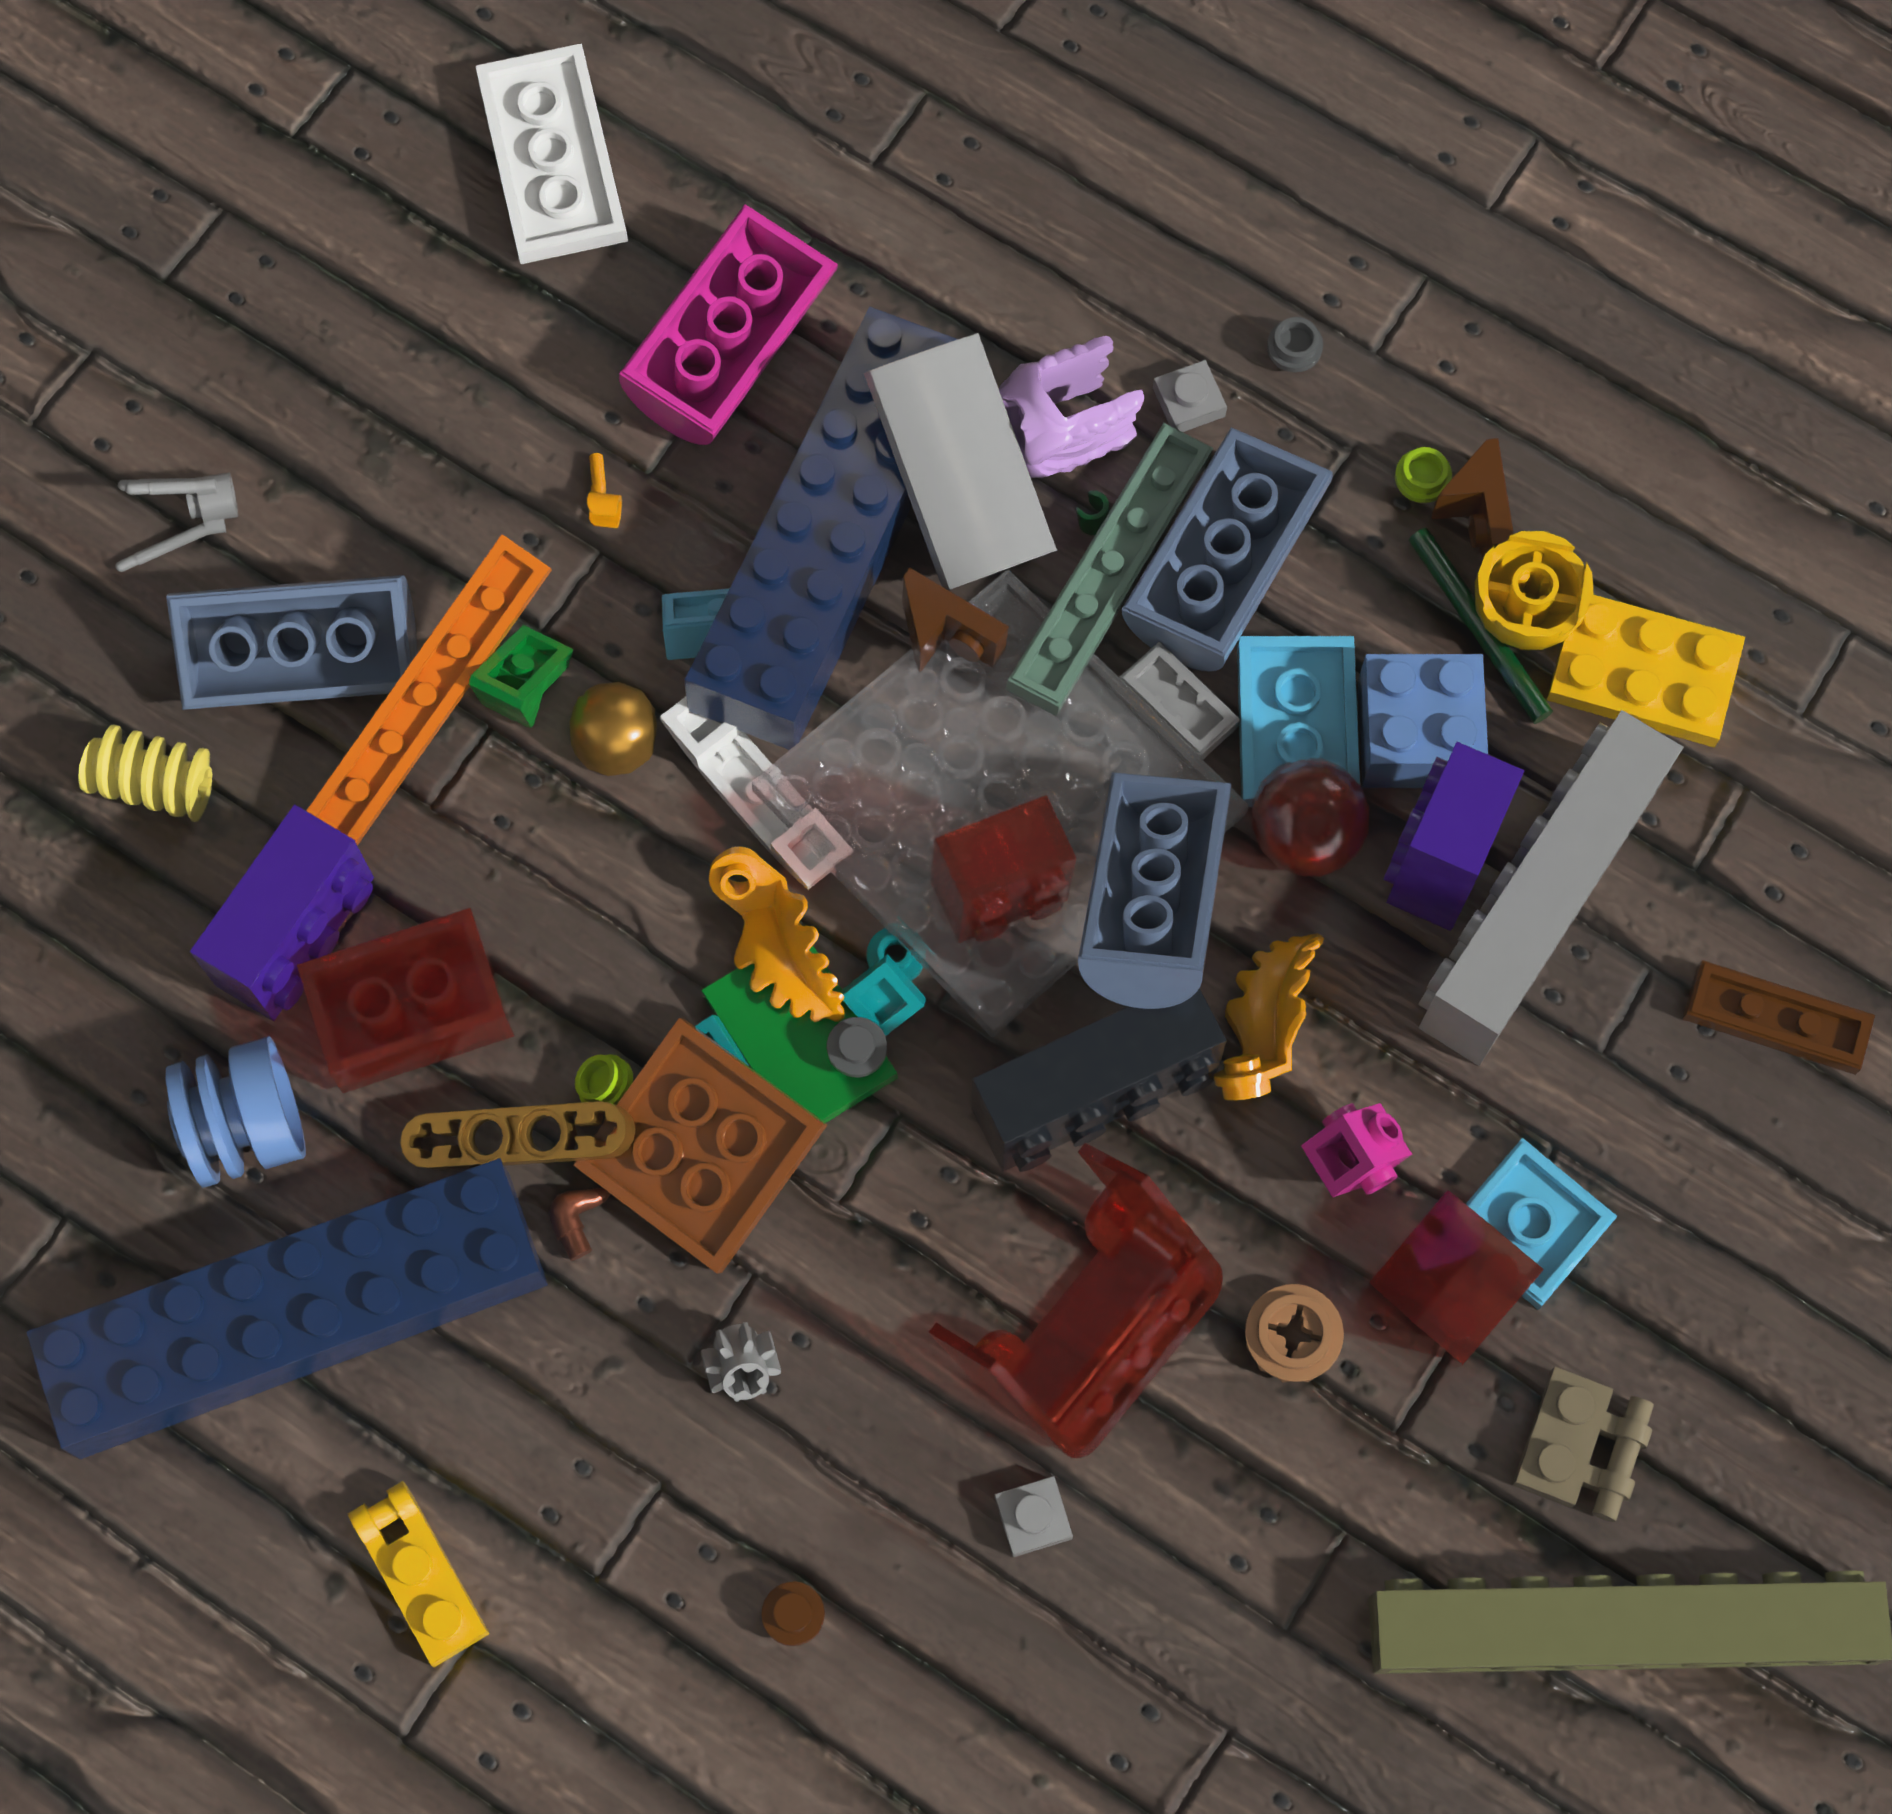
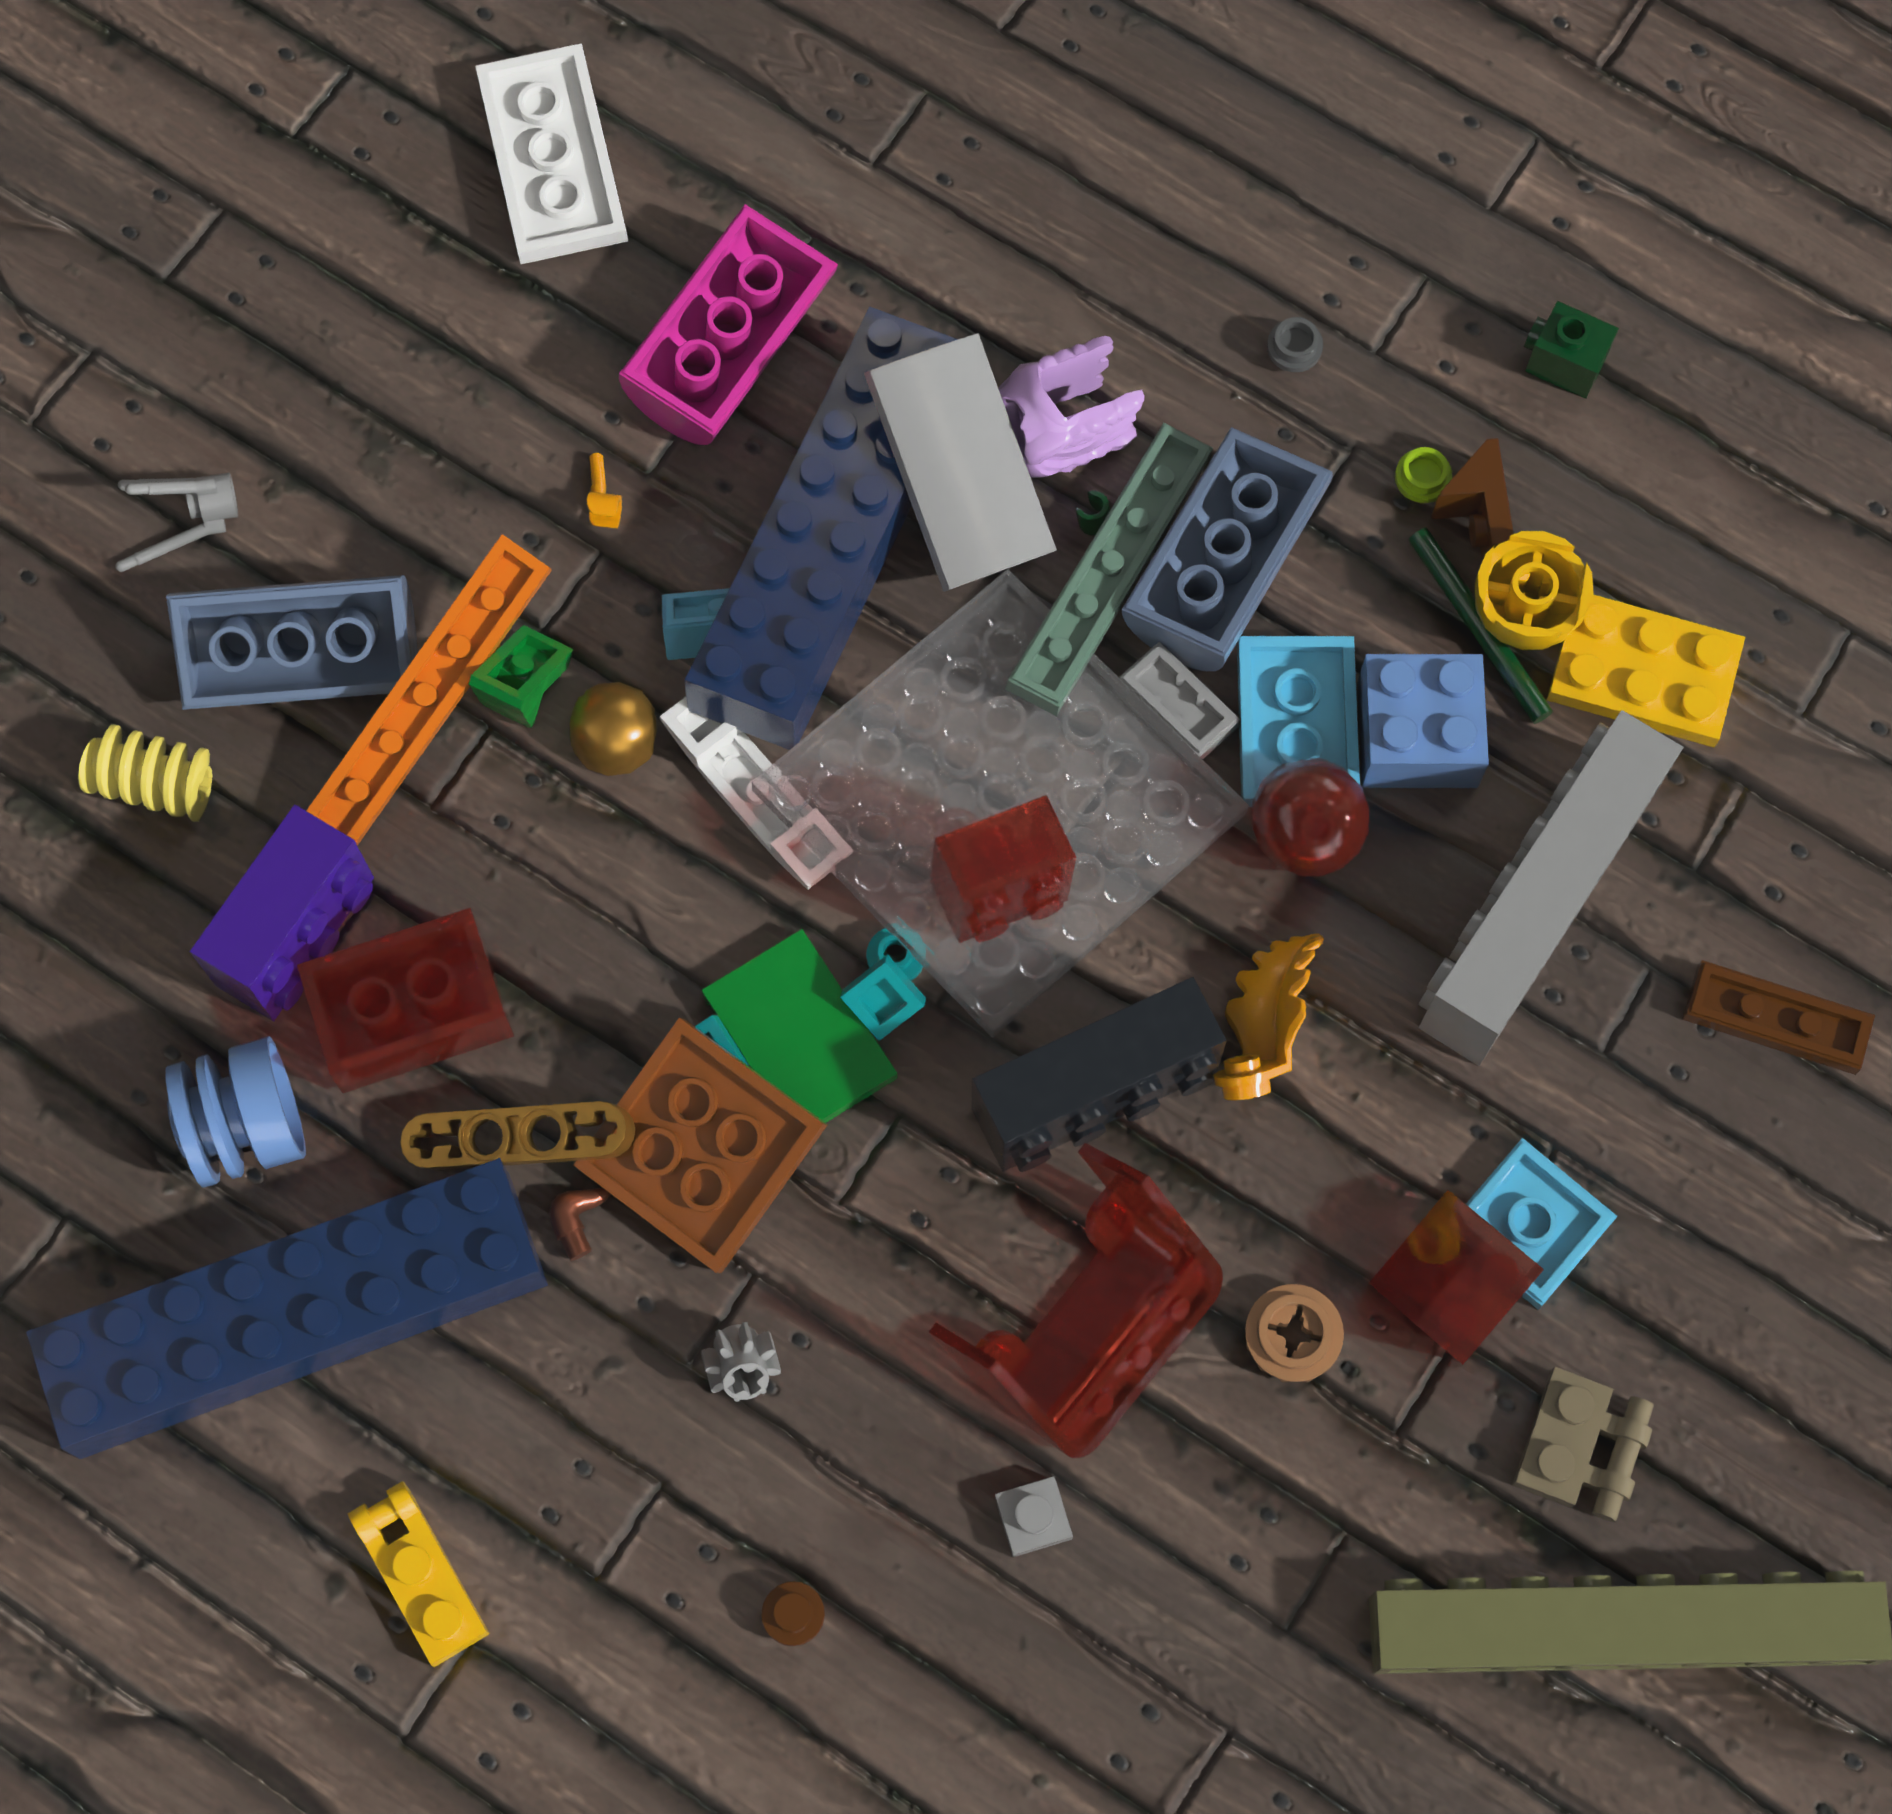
(603, 1079): lime plate -> none
(775, 937): light orange plant -> none
(857, 1047): dark grey plate -> none
(939, 614): reddish brown slope -> none
(1153, 889): sand blue brick -> none
(1190, 397): light grey plate -> none
(1357, 1149): dark pink brick -> none
(1450, 834): dark purple brick -> none
(1569, 348): none -> dark green brick

